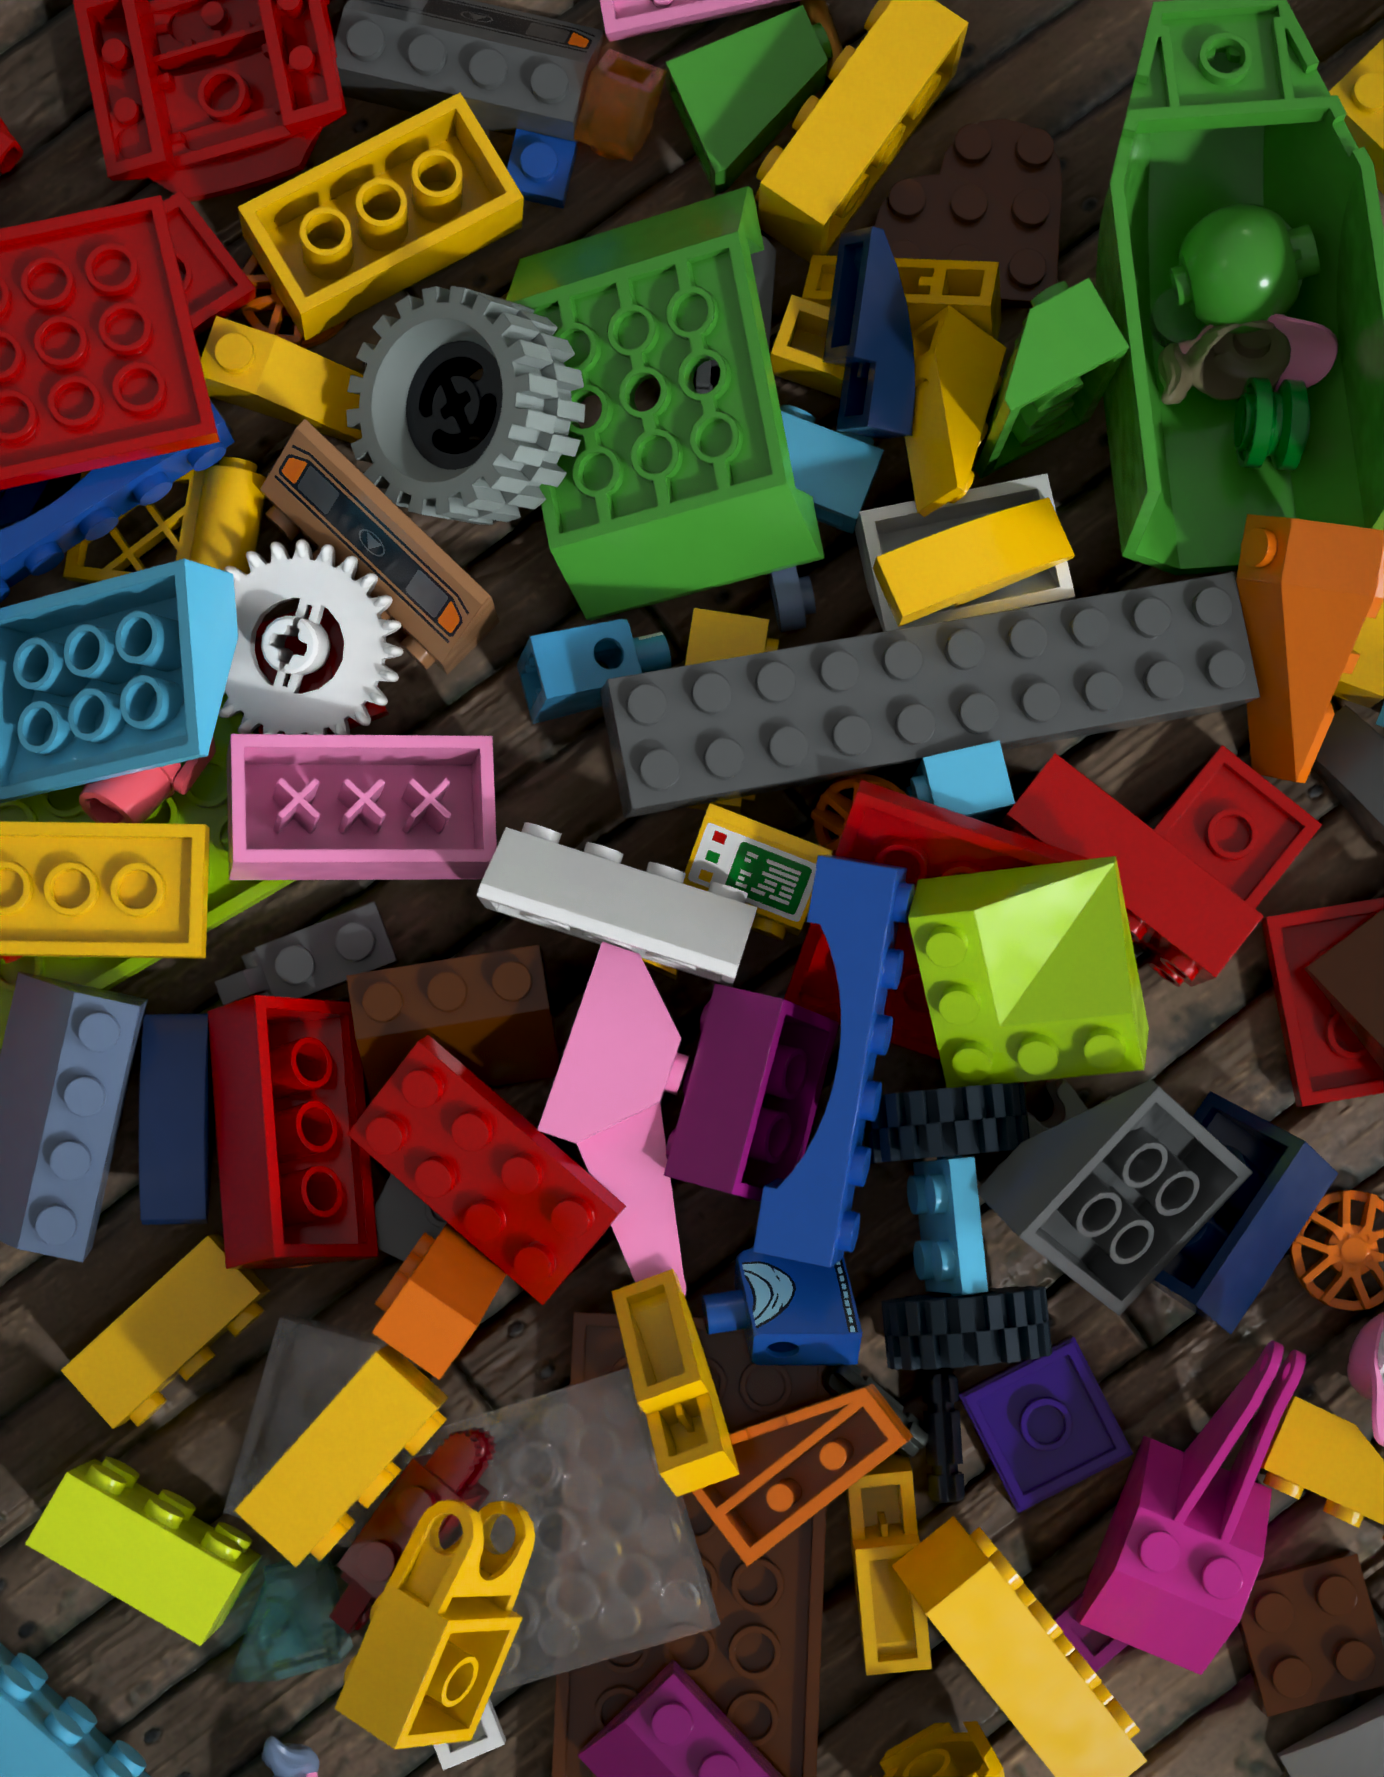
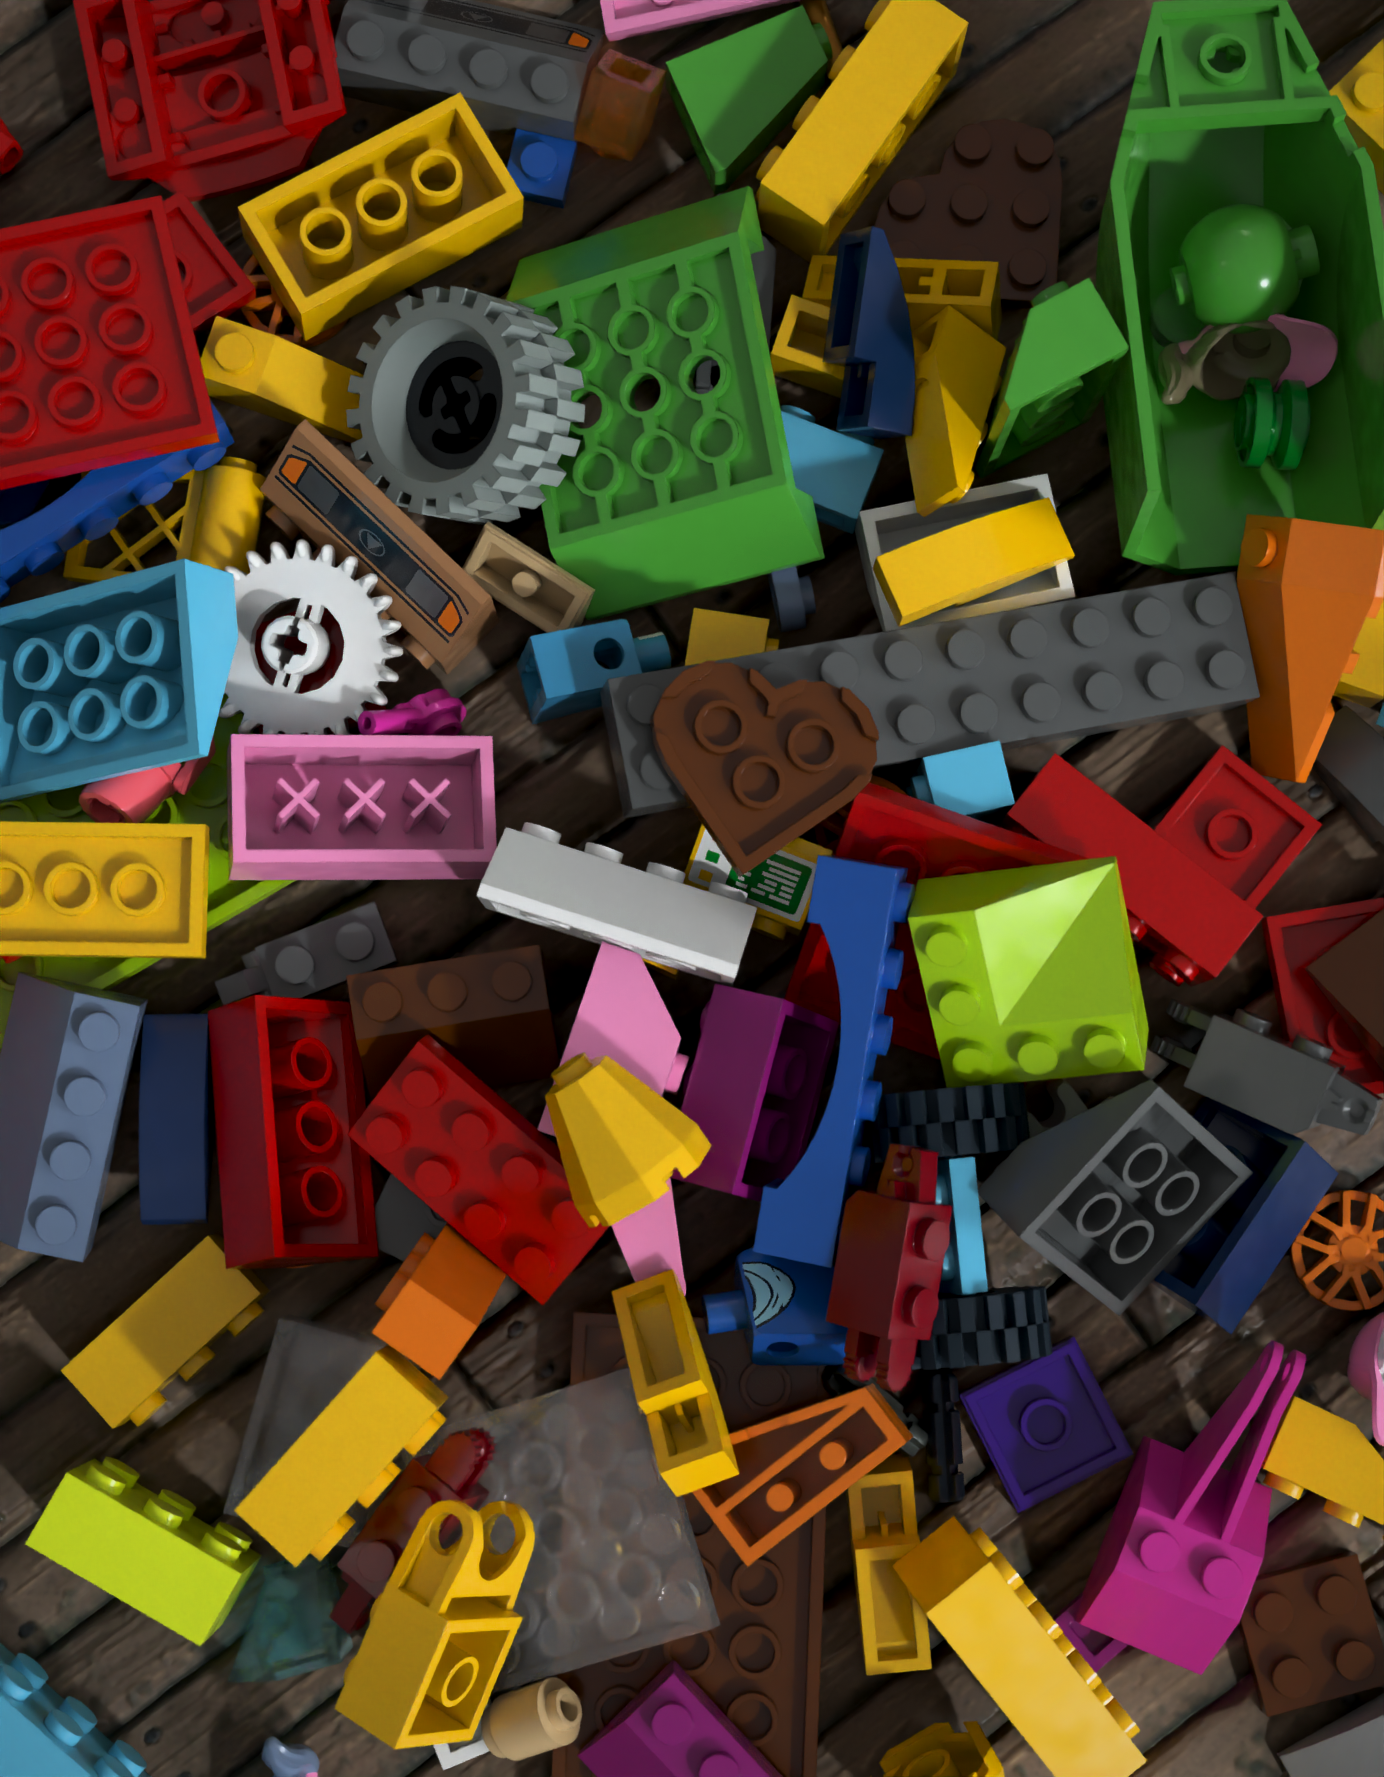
(425, 714): none -> dark pink plate
(527, 581): none -> tan slope
(532, 1720): none -> tan brick
(617, 1138): none -> yellow cone
(759, 757): none -> reddish brown plate
(890, 1268): none -> dark red hinge
(1268, 1076): none -> dark grey hinge

